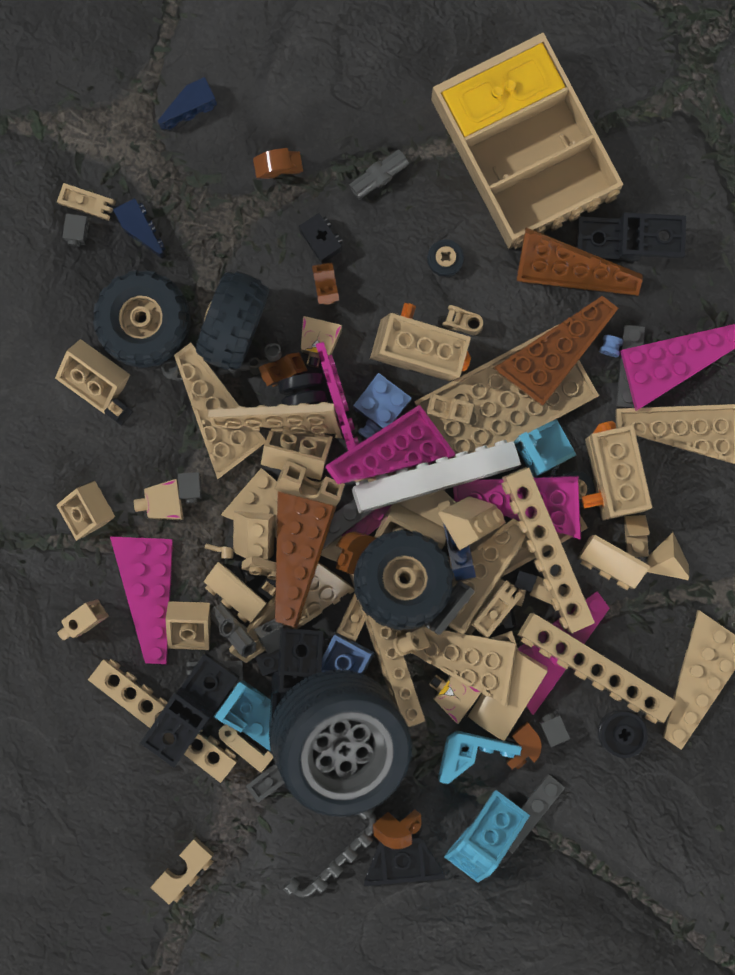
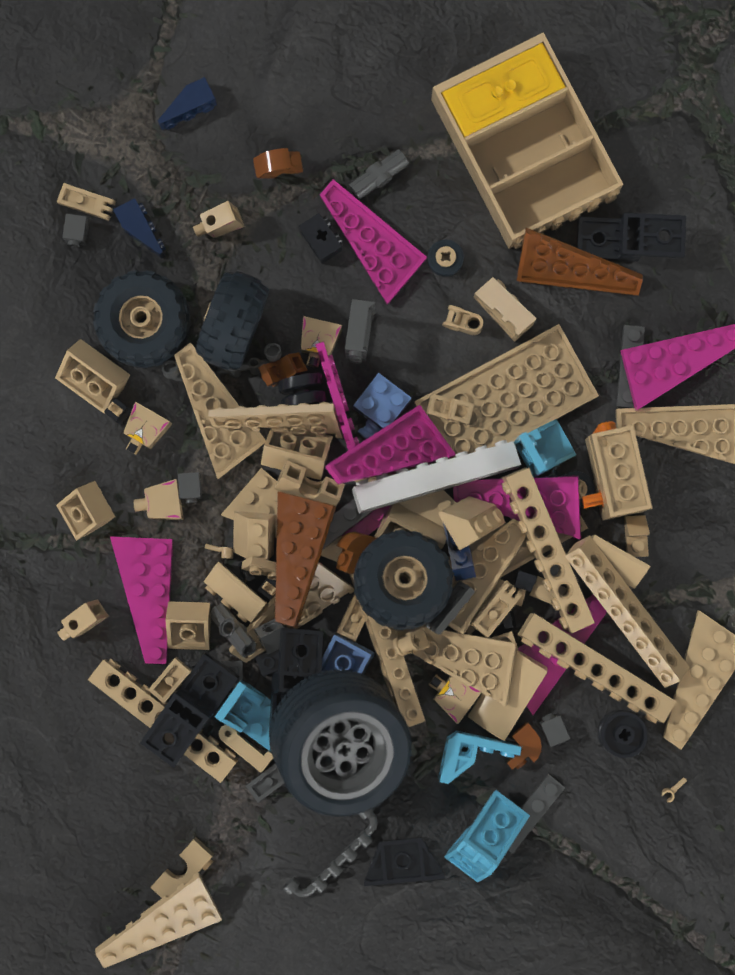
(144, 428): none -> tan torso
(166, 920): none -> tan wing
(170, 680): none -> tan slope
(225, 217): none -> tan torso
(325, 283): dark orange brick -> none
(359, 330): none -> dark grey window
(381, 250): none -> dark pink wing
(395, 833): dark orange brick -> none
(420, 346): tan piece -> none
(504, 308): none -> tan wedge
(548, 360): dark orange wing -> none
(611, 346): medium blue wheel -> none
(627, 611): none -> tan brick
(669, 559): tan slope -> none
(673, 789): none -> tan hand

